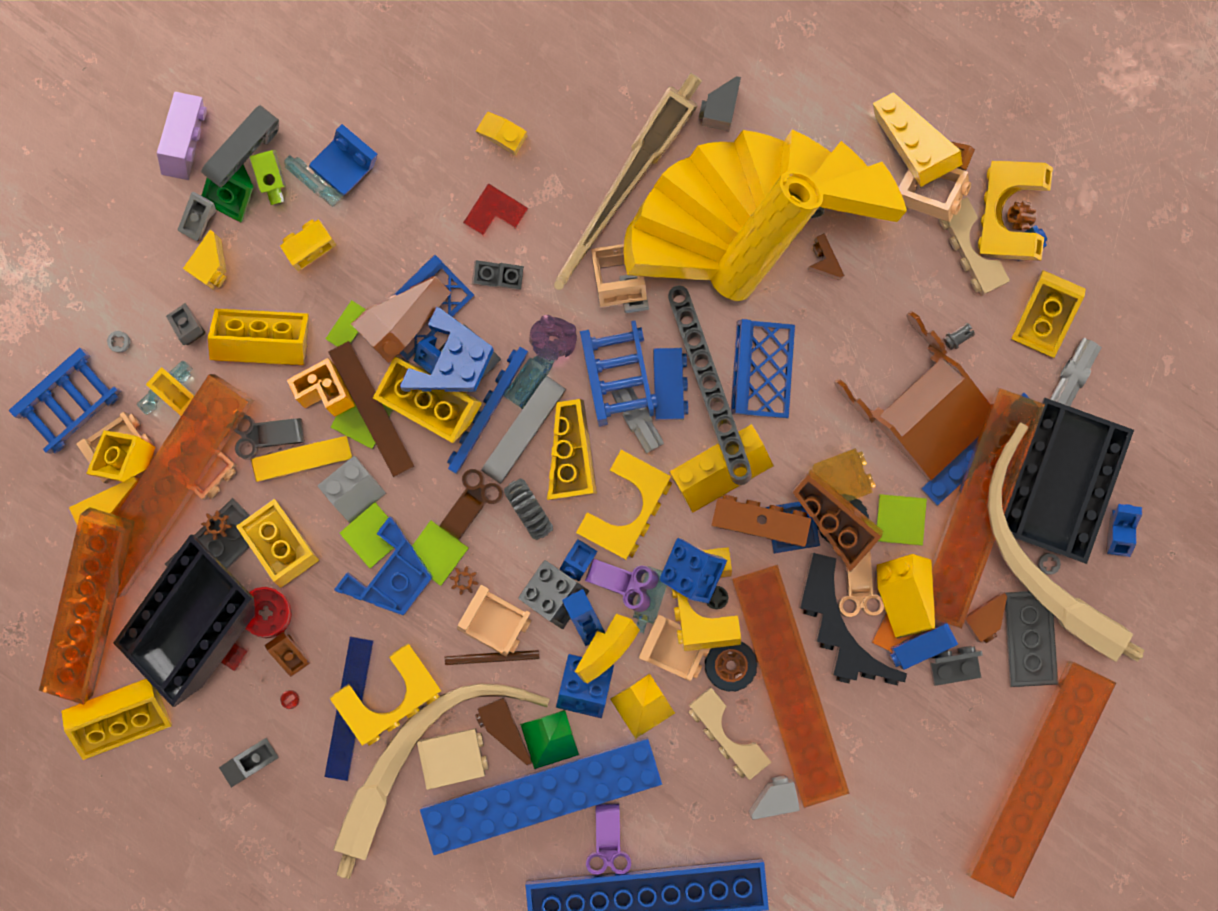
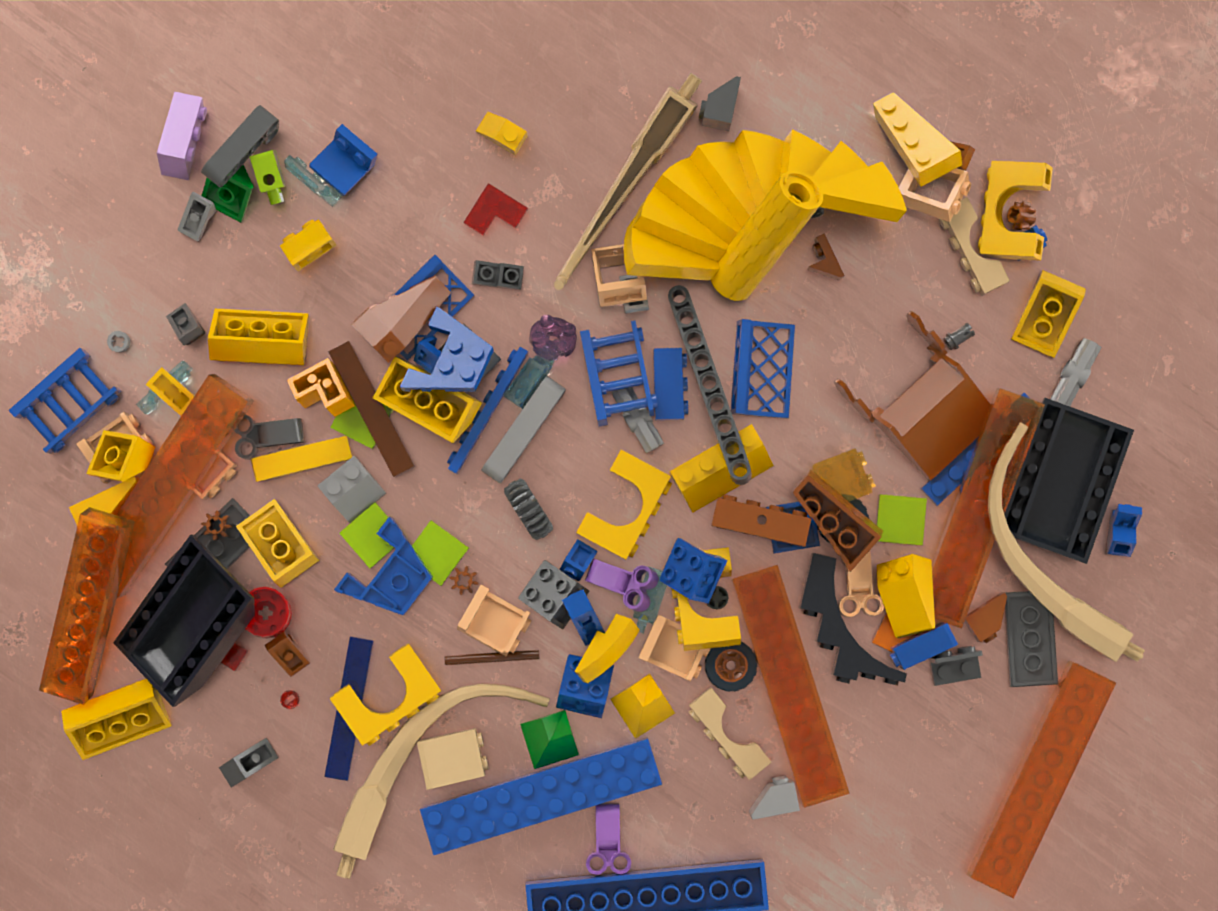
(208, 262): yellow slope -> none
(343, 330): lime tile -> none
(468, 505): reddish brown piece -> none
(502, 726): reddish brown slope -> none
(571, 453): yellow wedge -> none
(1044, 558): light grey bush -> none

